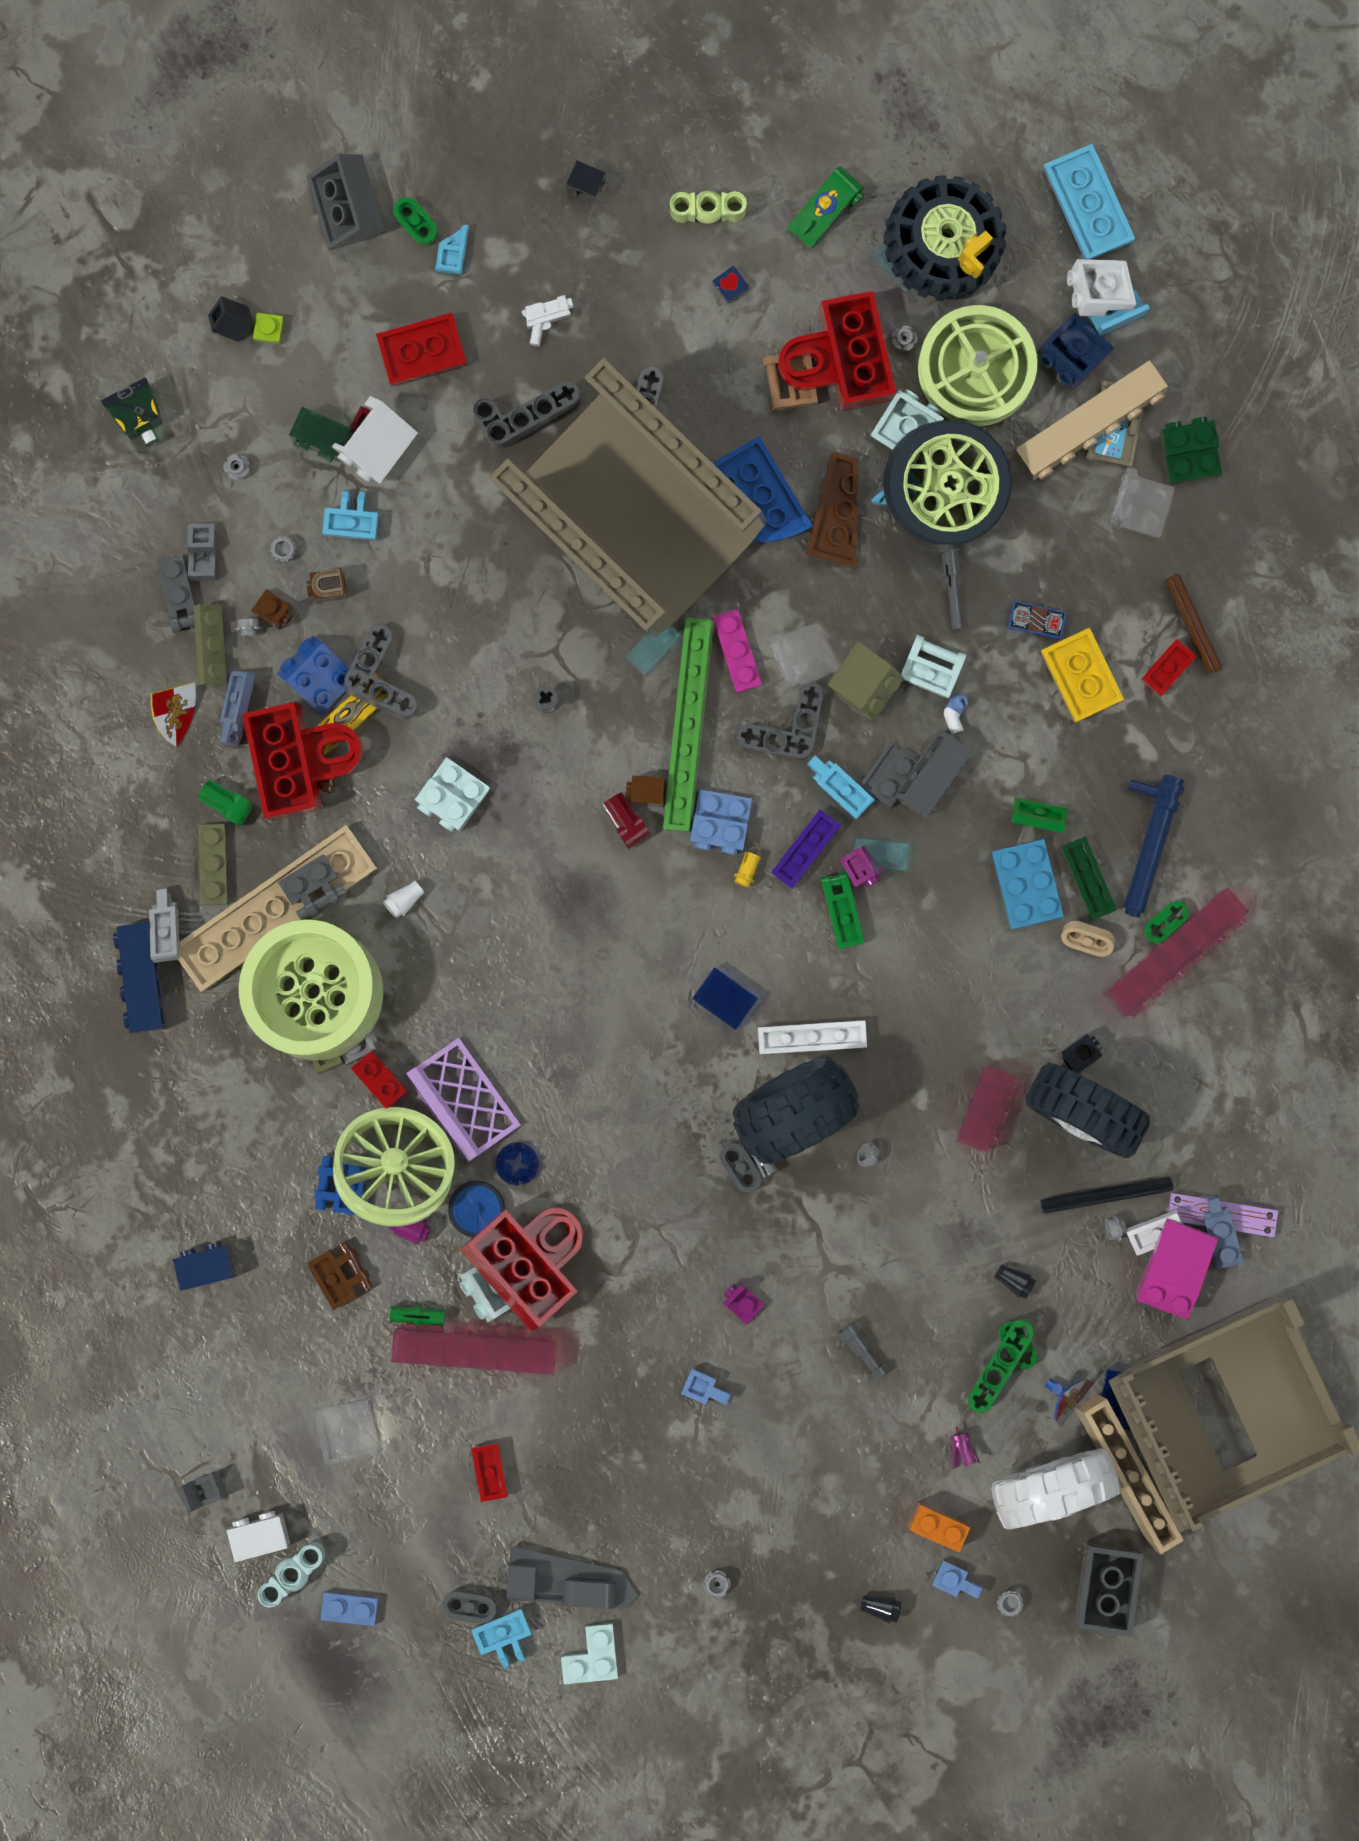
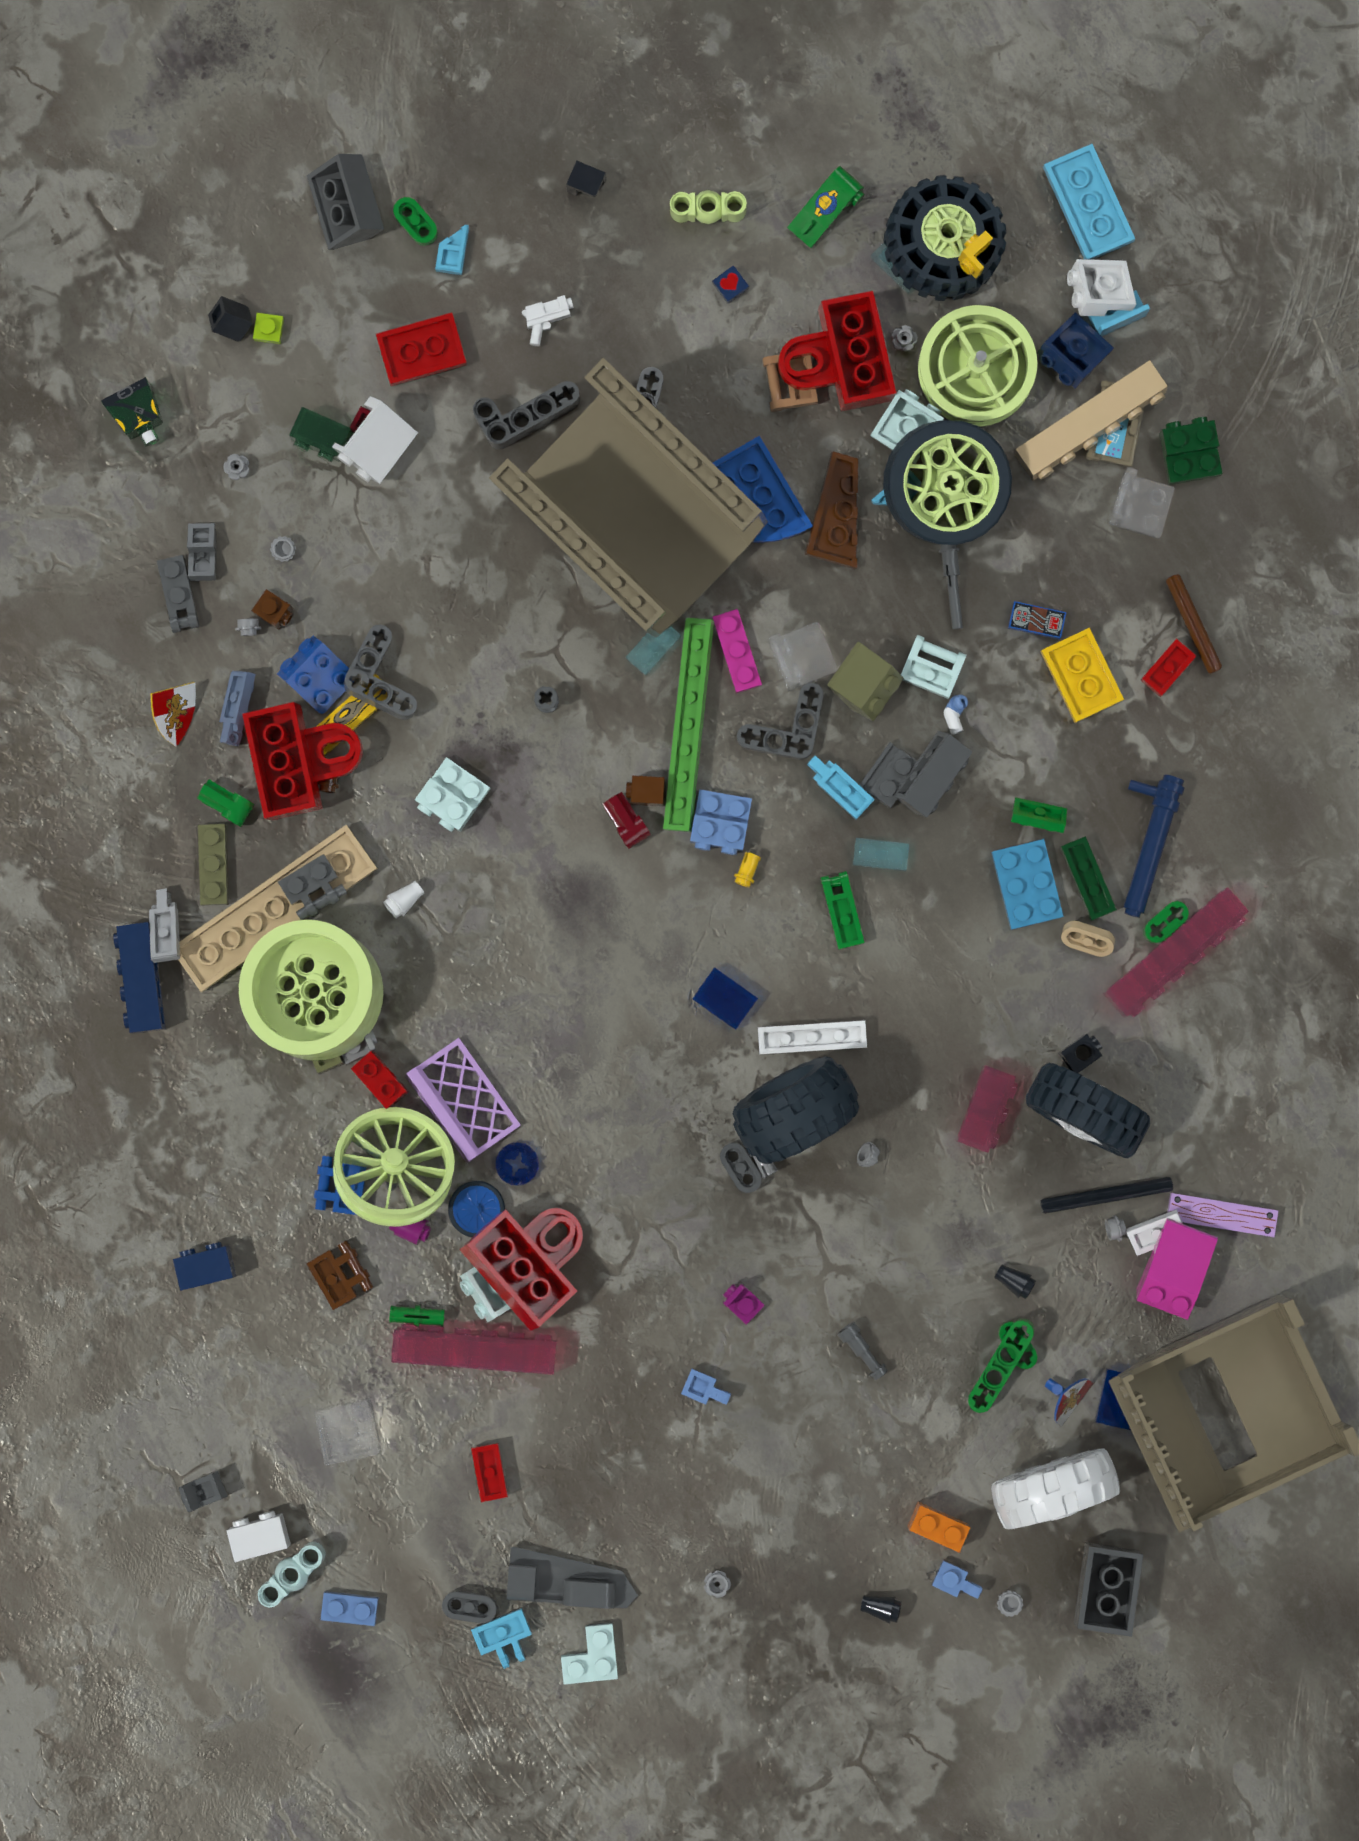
(210, 645): olive plate -> none
(327, 585): brick -> none
(351, 523): medium azure hinge -> none
(805, 849): dark purple plate -> none
(861, 867): magenta bracket -> none
(962, 1447): flat silver piece -> none
(1133, 1479): tan brick -> none
(1220, 1224): sand blue hinge -> none

